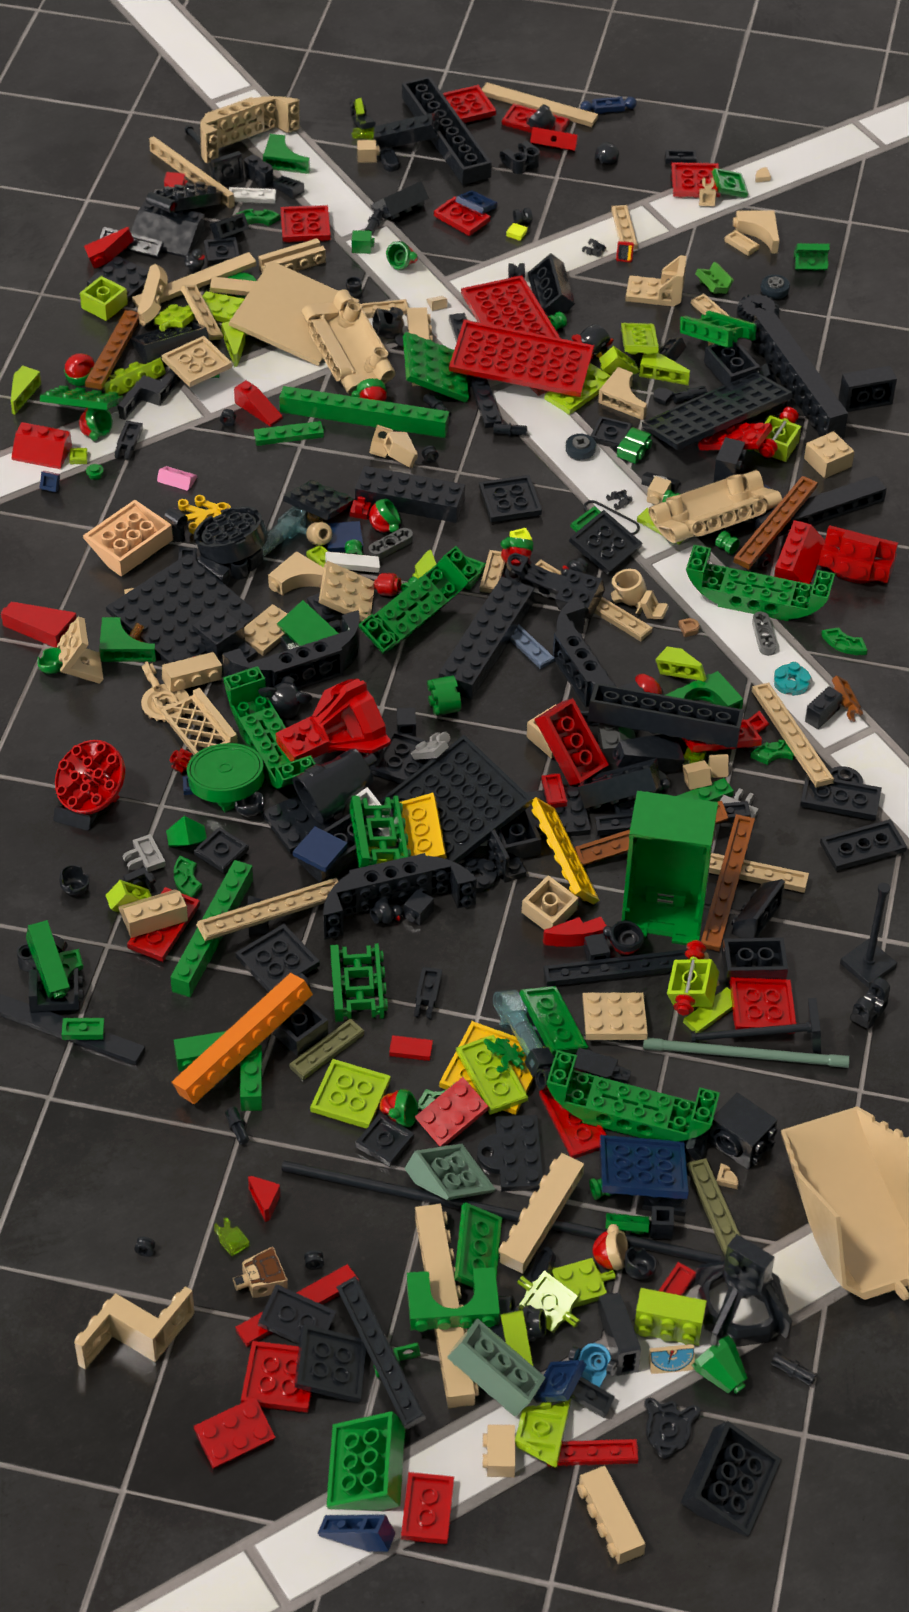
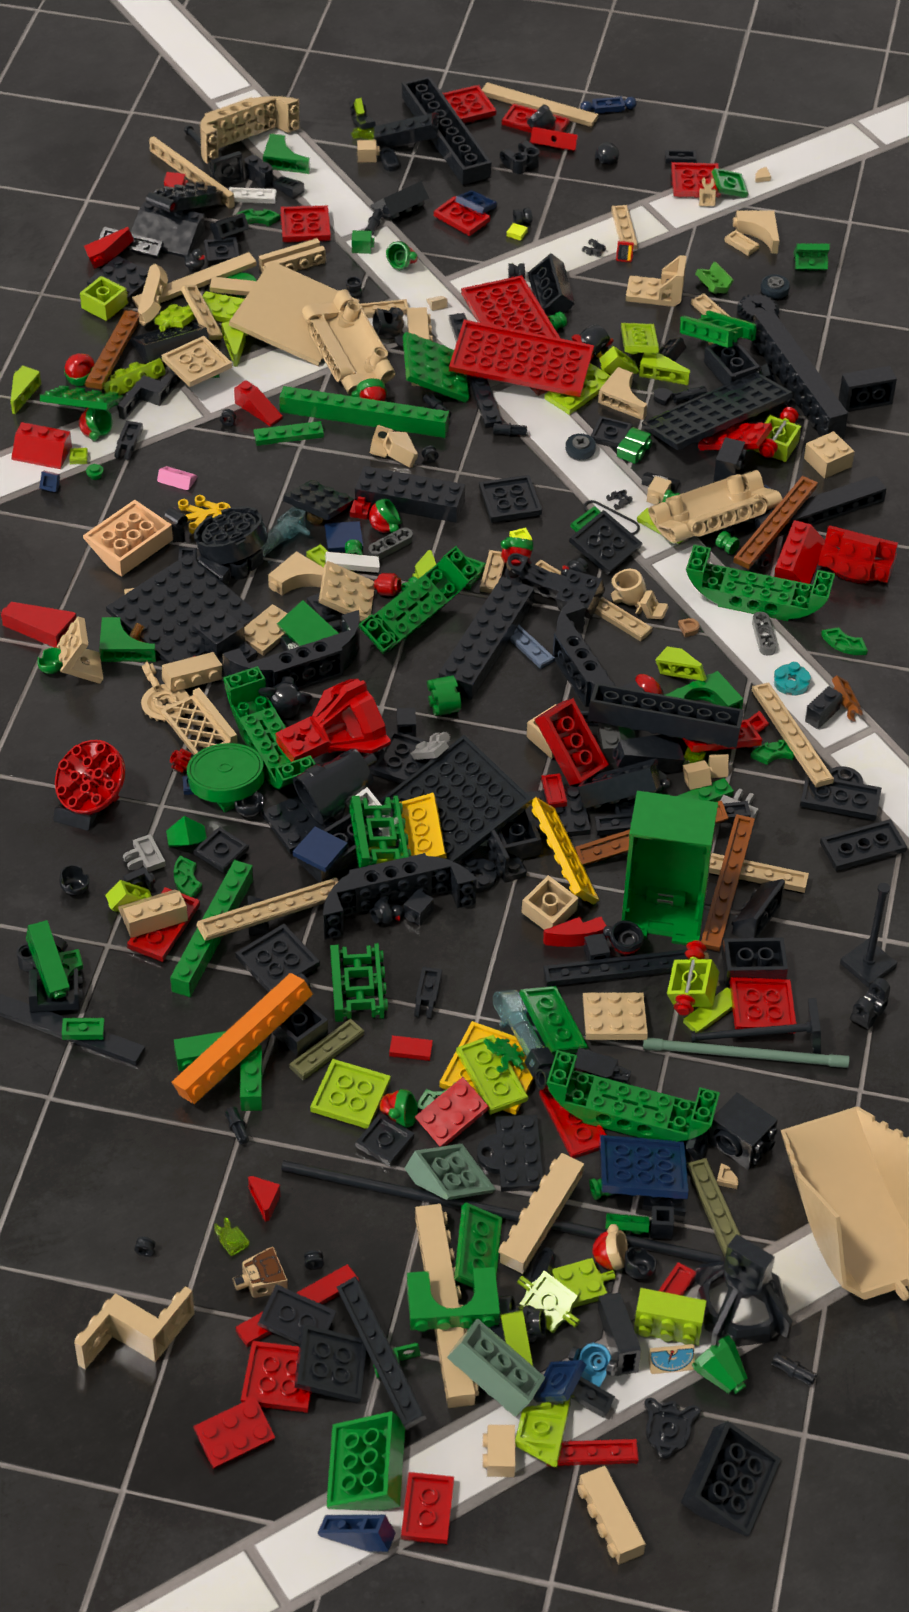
(319, 533): tan head -> none

